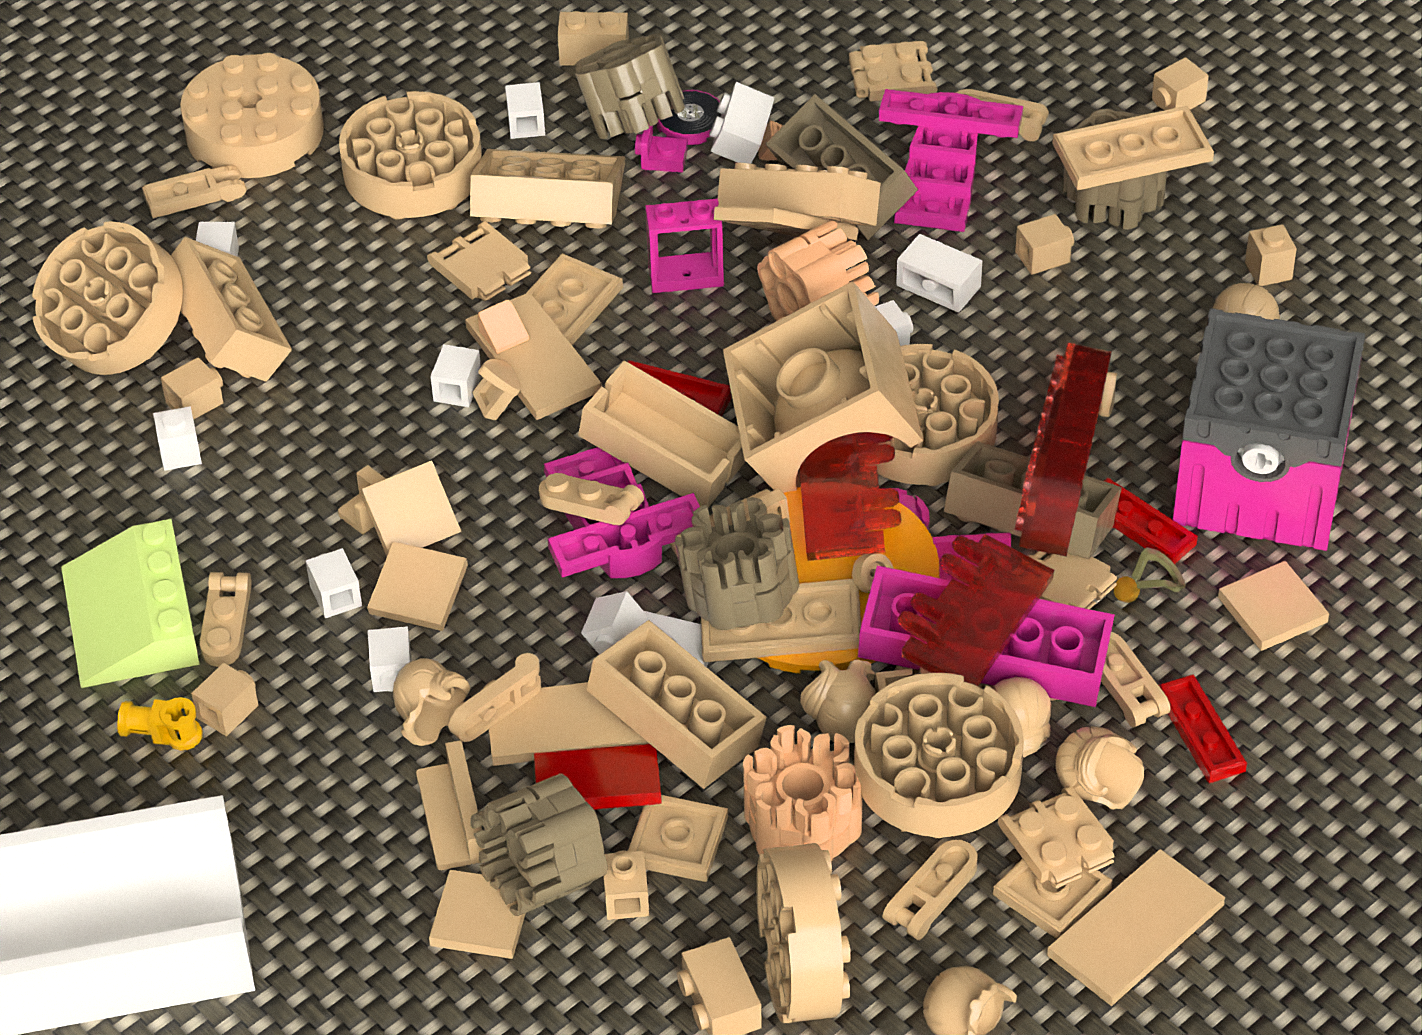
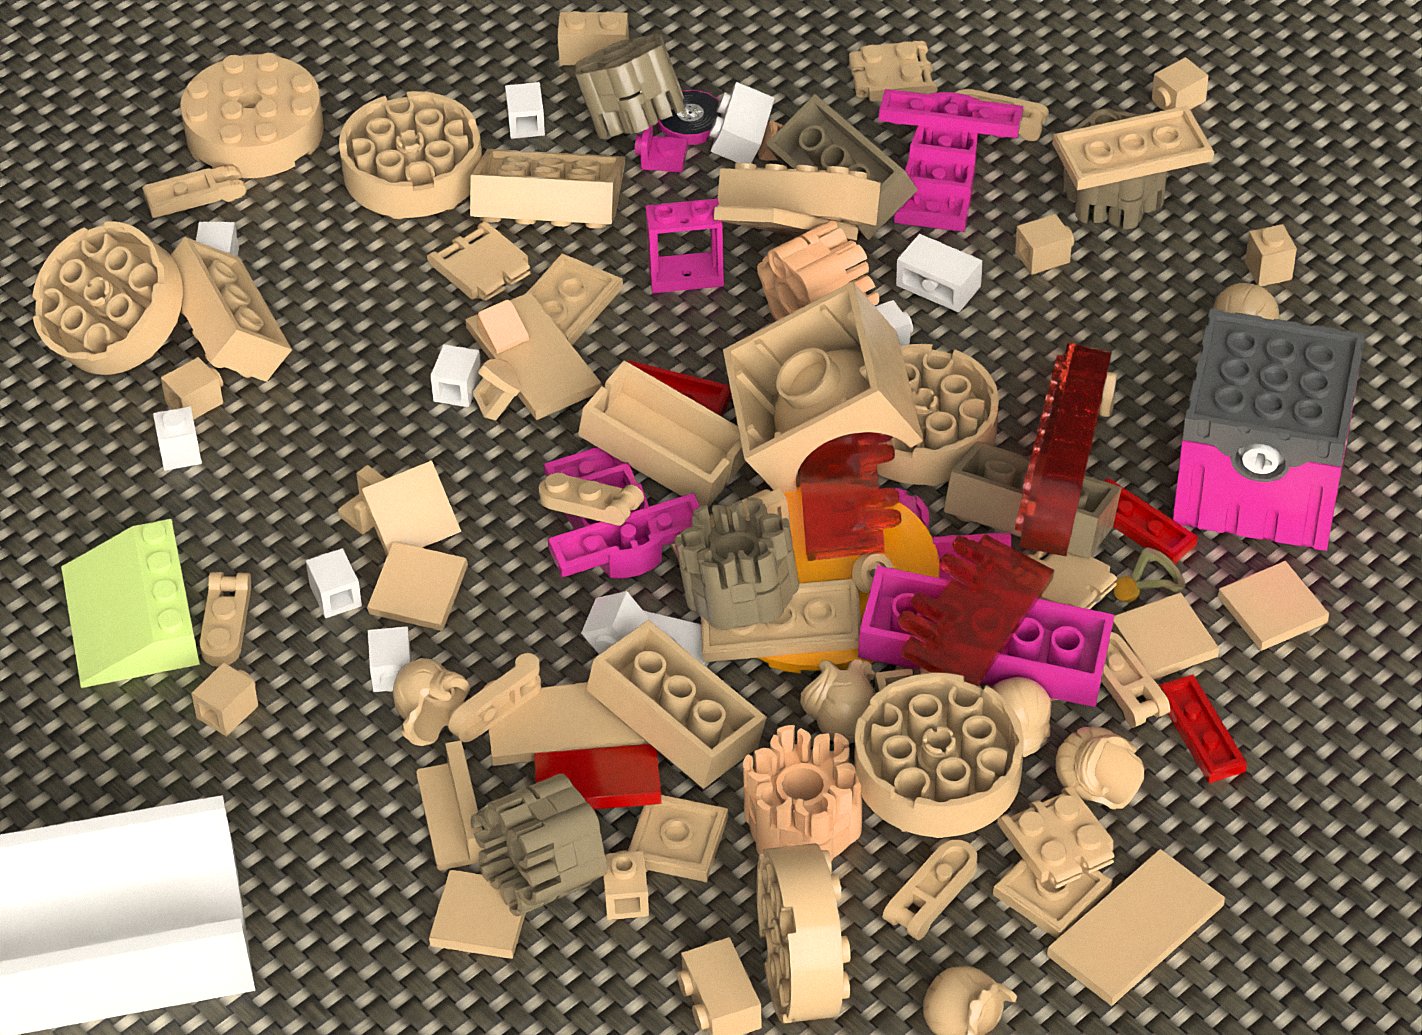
(162, 722): yellow connector -> none
(1166, 635): none -> tan tile

